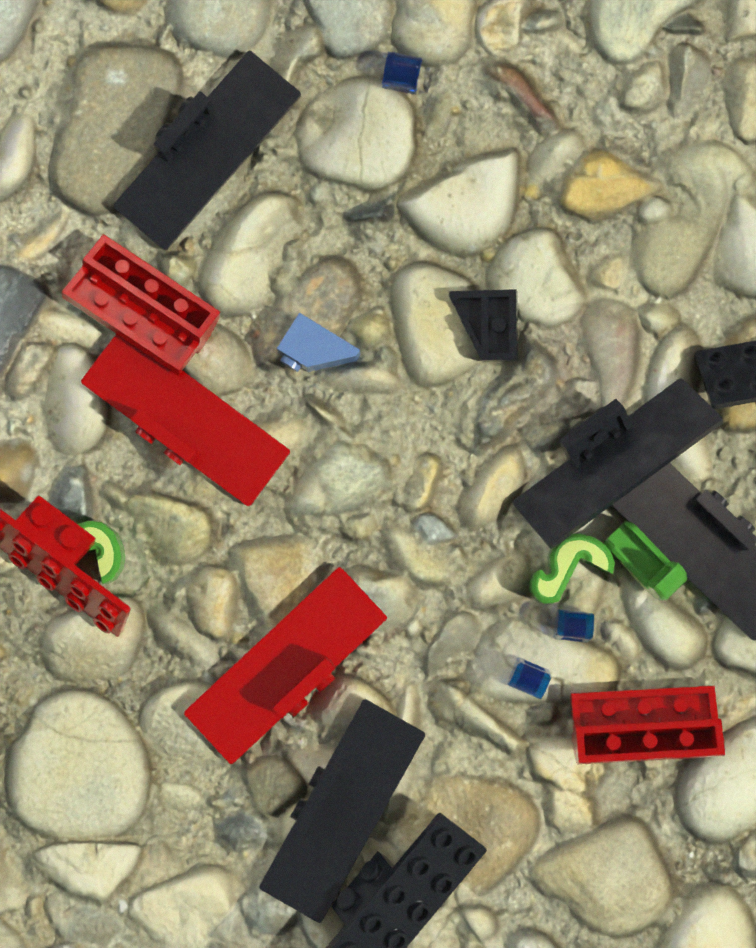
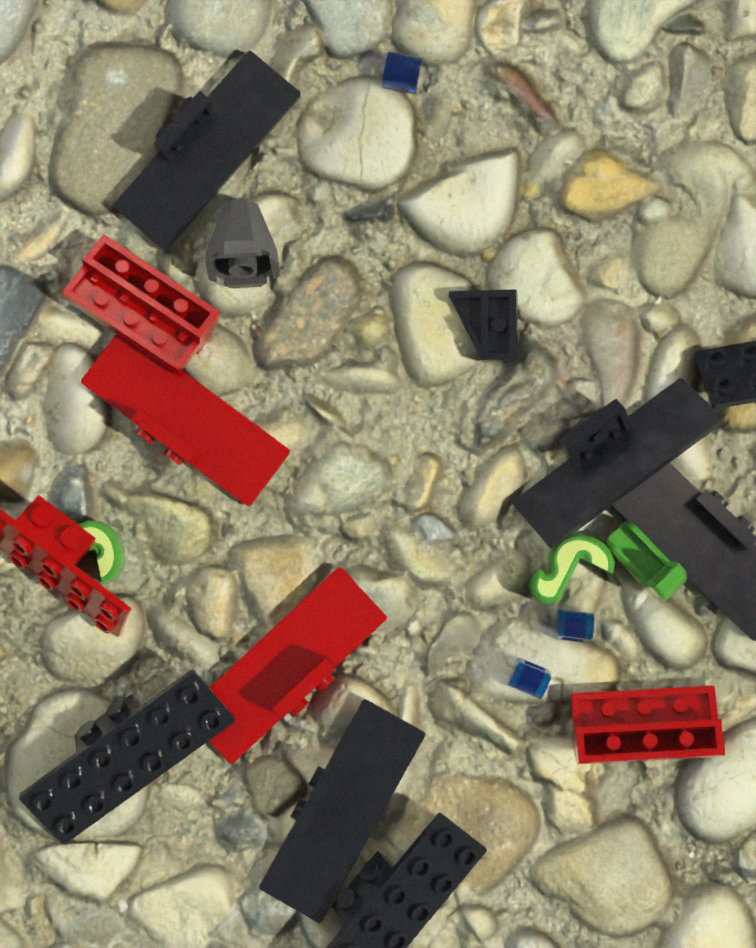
(125, 754): none -> black bracket
(241, 247): none -> dark grey cone
(314, 347): medium blue slope -> none

